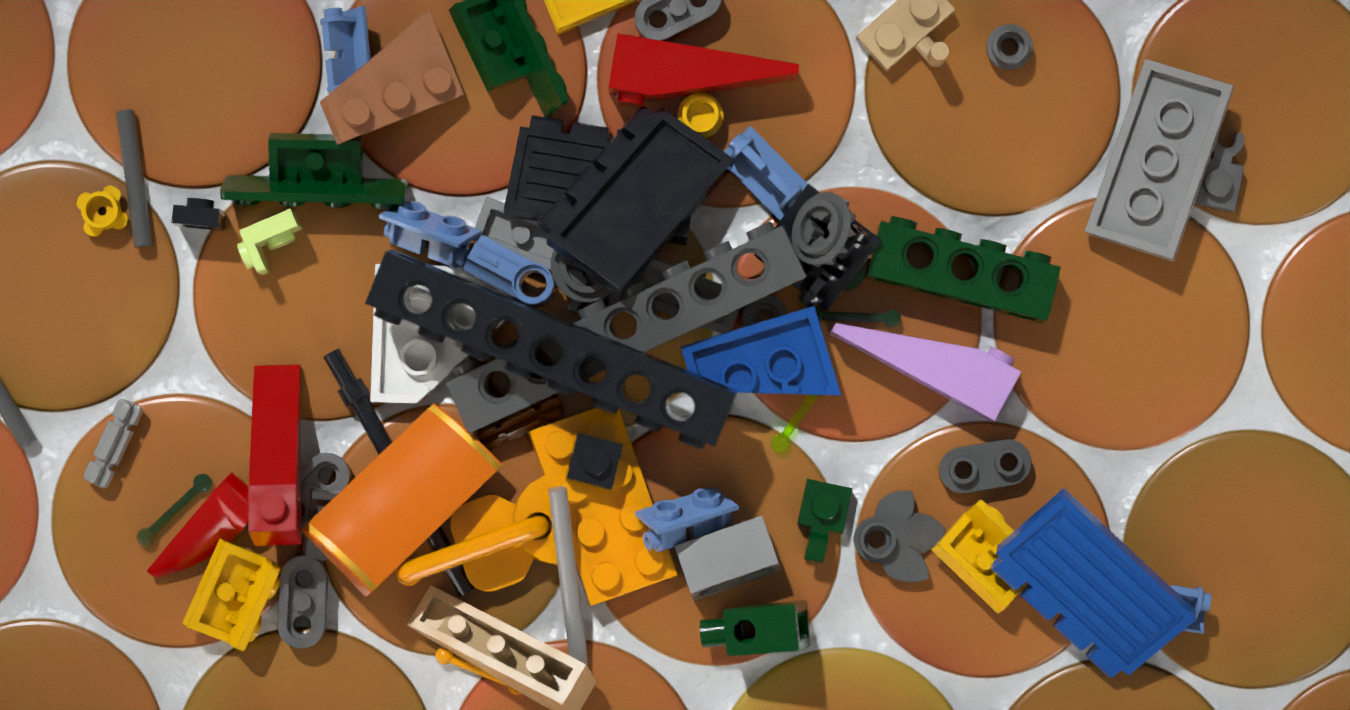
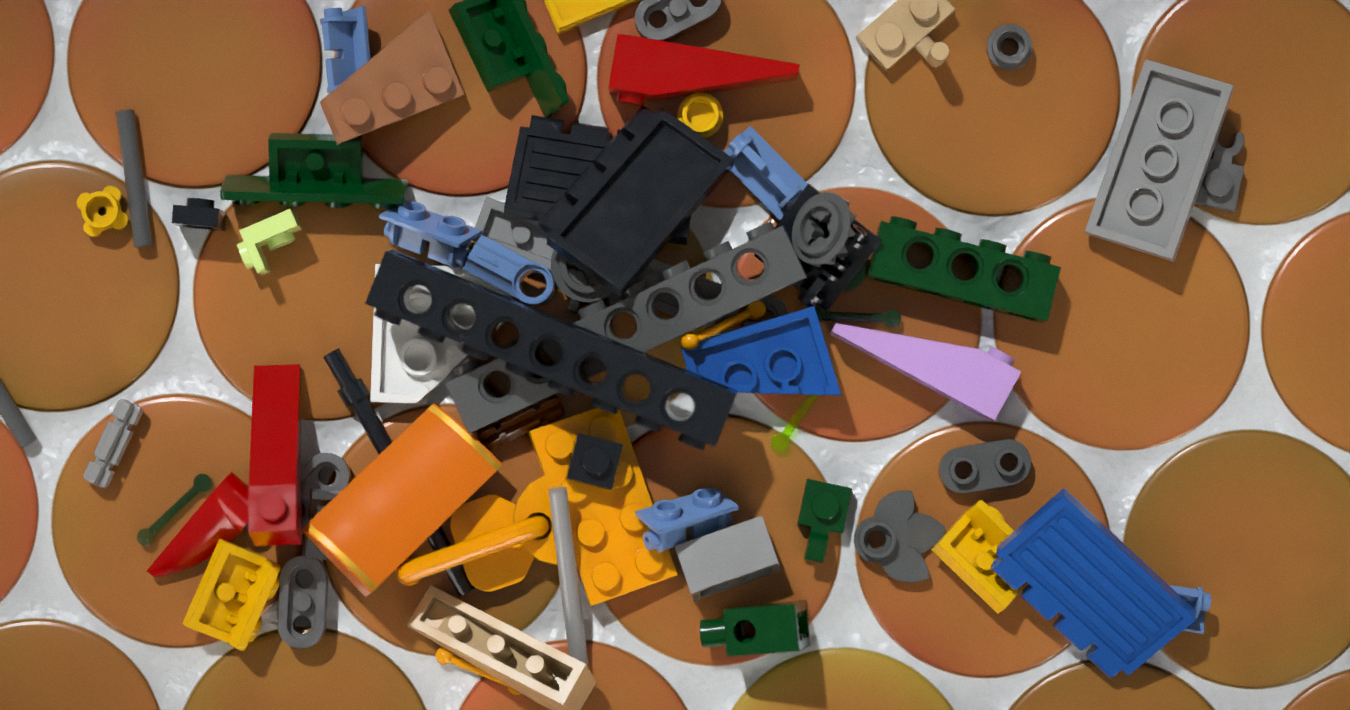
(753, 311): none -> light orange hinge

